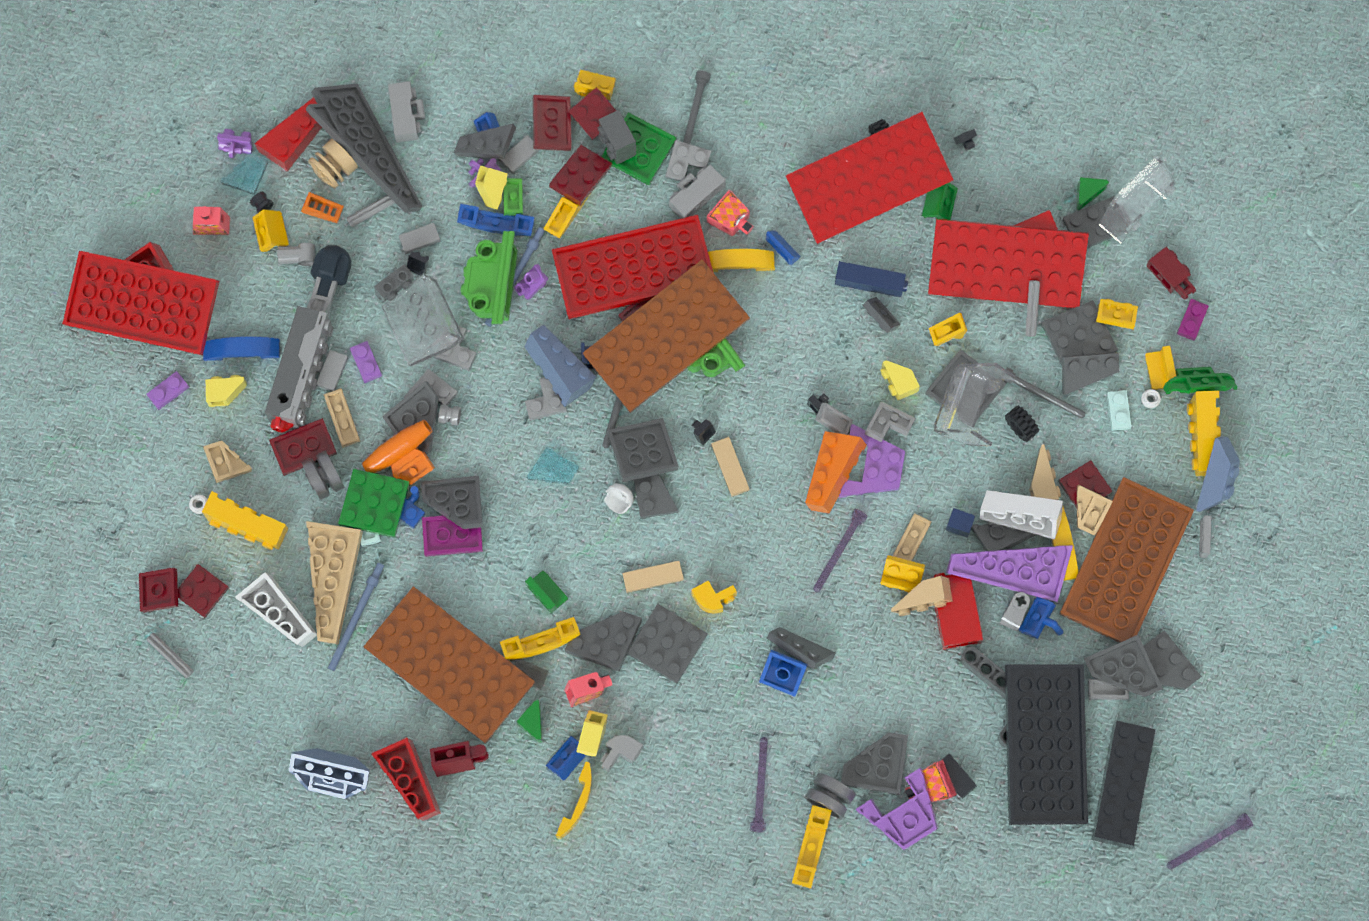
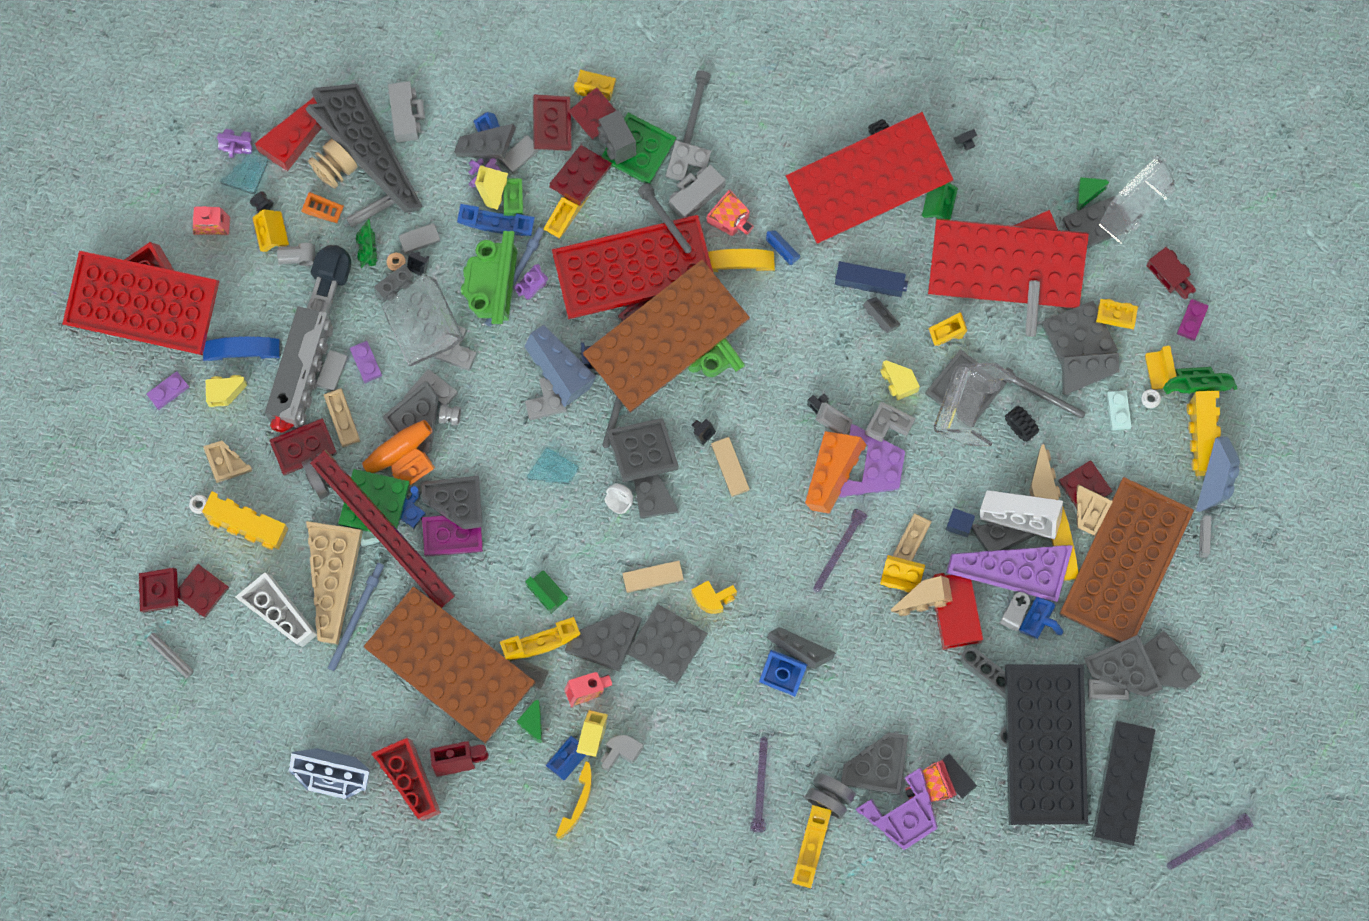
(366, 240): none -> green hinge
(382, 529): none -> dark red plate
(391, 257): none -> light nougat plate
(647, 193): none -> dark grey piece

